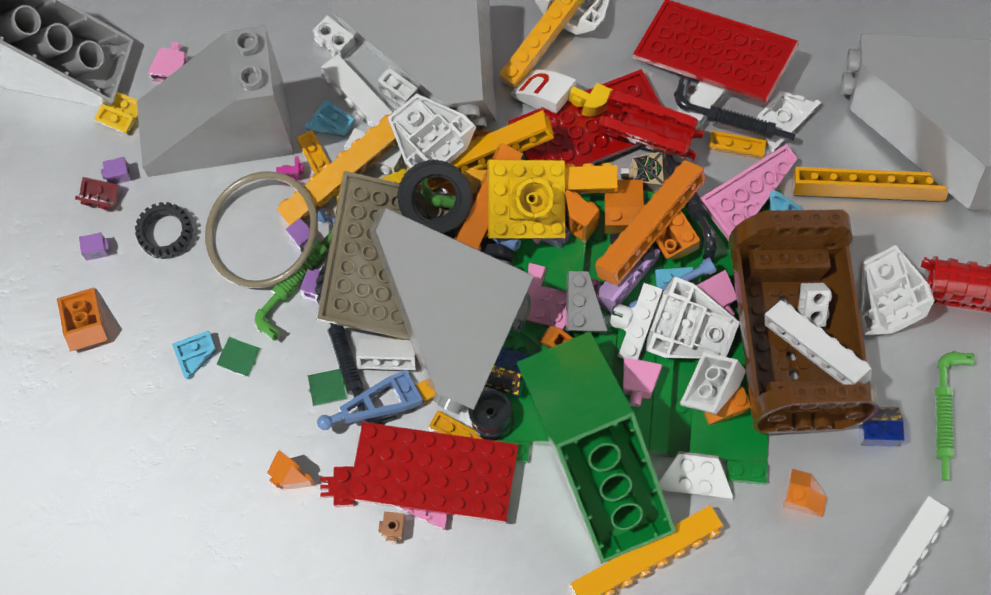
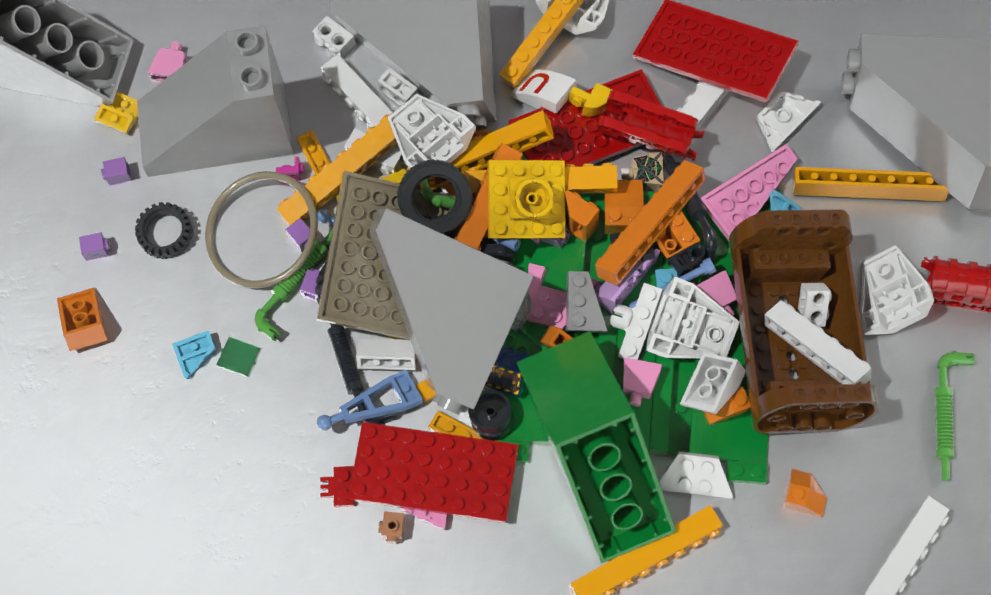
(98, 192): dark red bracket -> none
(287, 473): orange slope -> none
(326, 387): clear green piece -> none
(330, 120): medium azure wing -> none
(685, 262): none -> black piece
(730, 118): black piece -> none
(737, 144): light orange tile -> none
(883, 429): clear blue slope -> none

